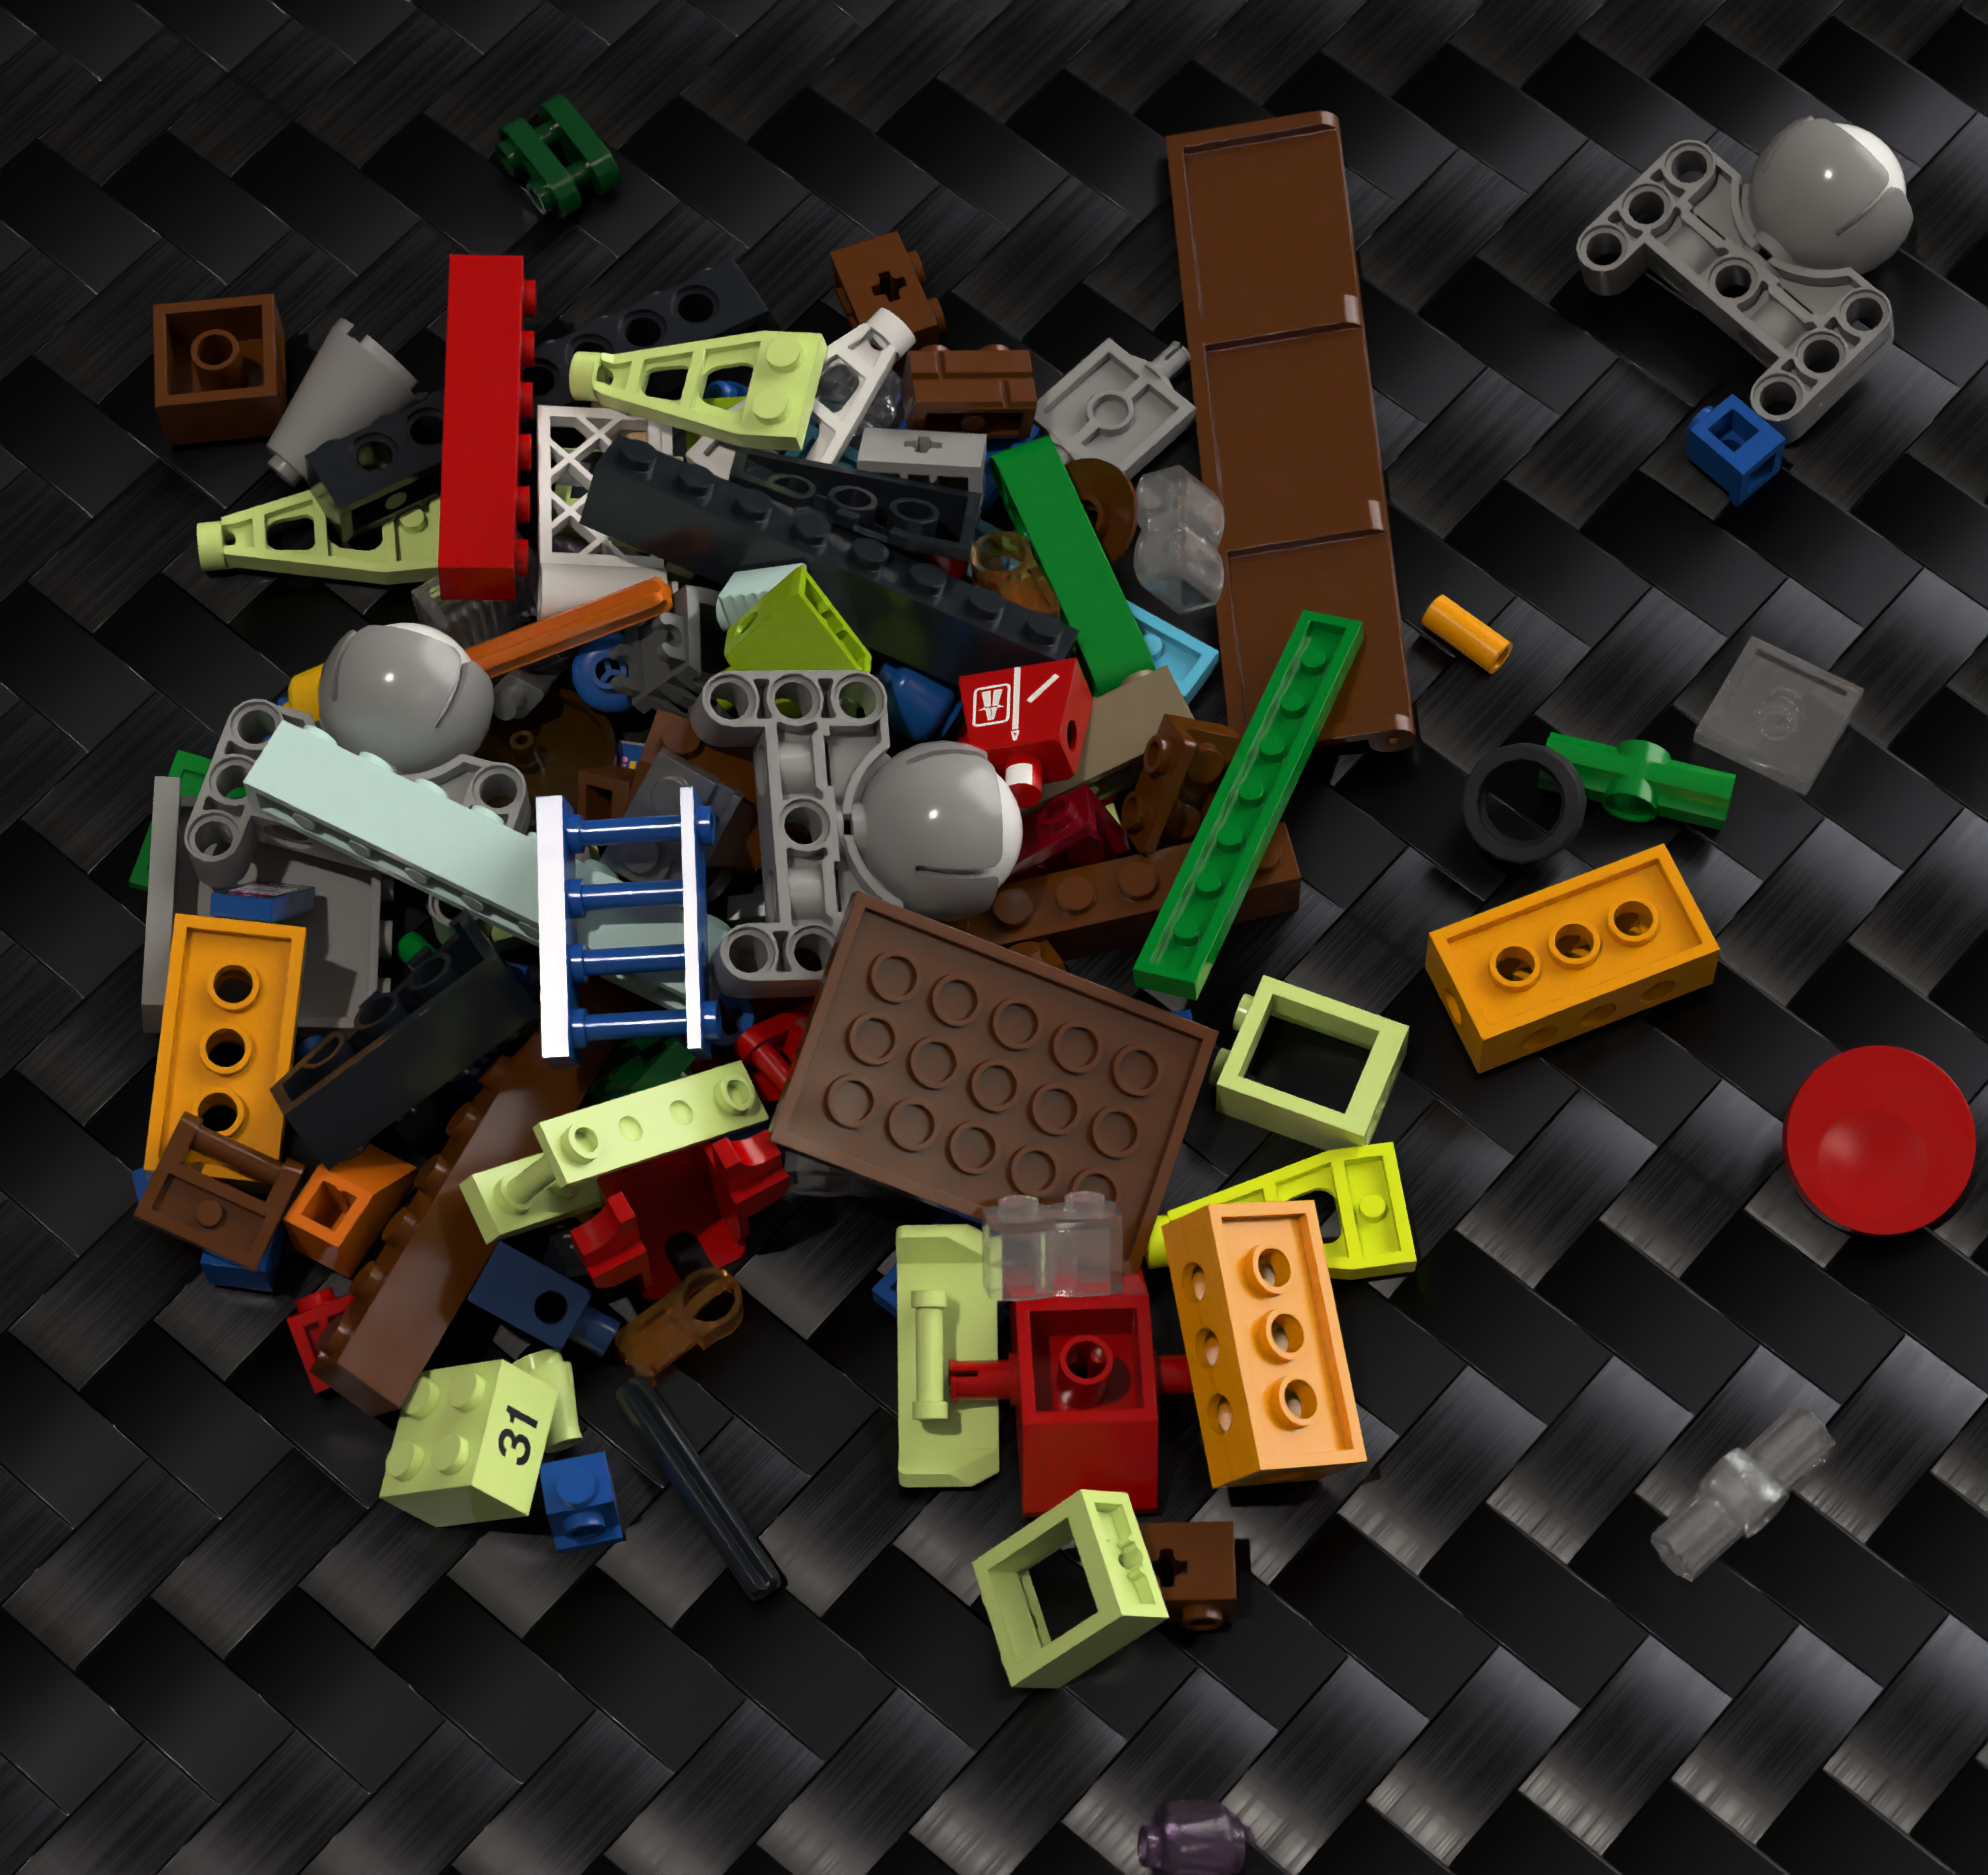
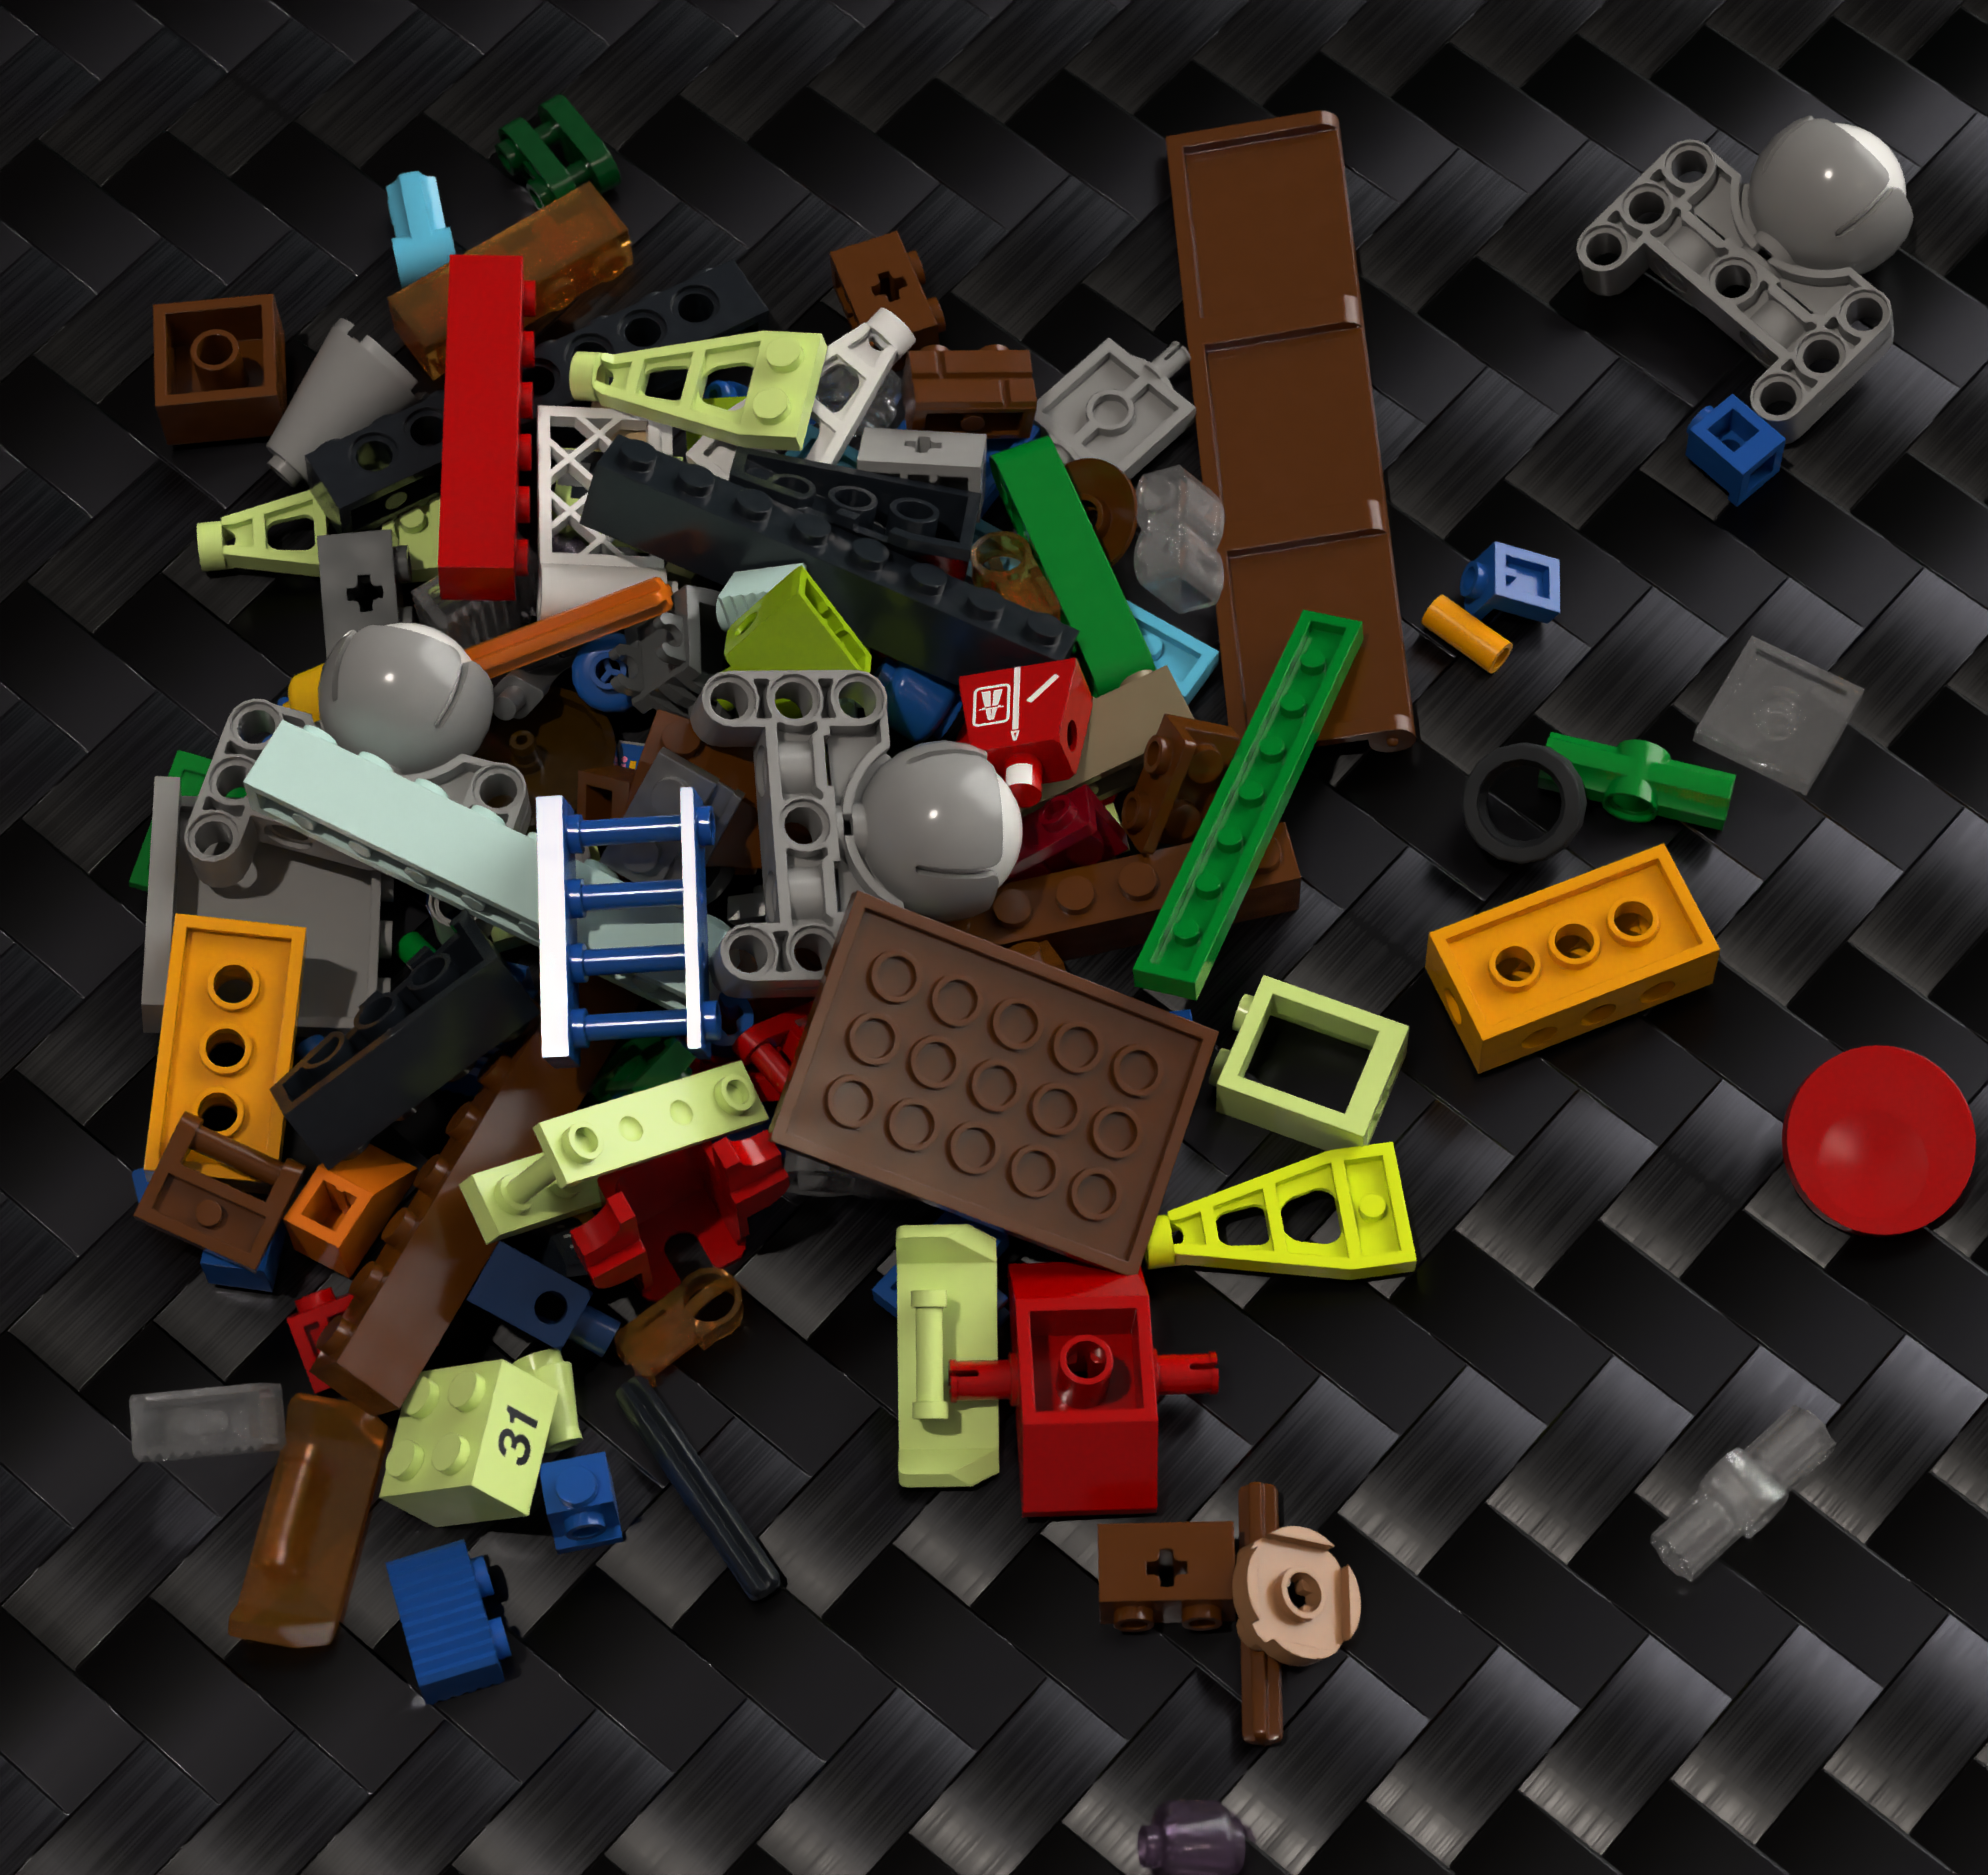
(207, 1422): none -> clear brick
(262, 901): blue tile -> none
(311, 1524): none -> clear orange piece
(348, 565): none -> dark grey brick
(419, 227): none -> medium azure piece
(446, 1620): none -> blue brick
(562, 248): none -> clear orange brick
(1052, 1248): clear brick -> none
(1125, 1597): yellowish green window -> none
(1259, 1673): none -> reddish brown axle
(1263, 1343): light orange brick -> none
(1264, 1608): none -> medium nougat plate
(1512, 582): none -> blue bracket

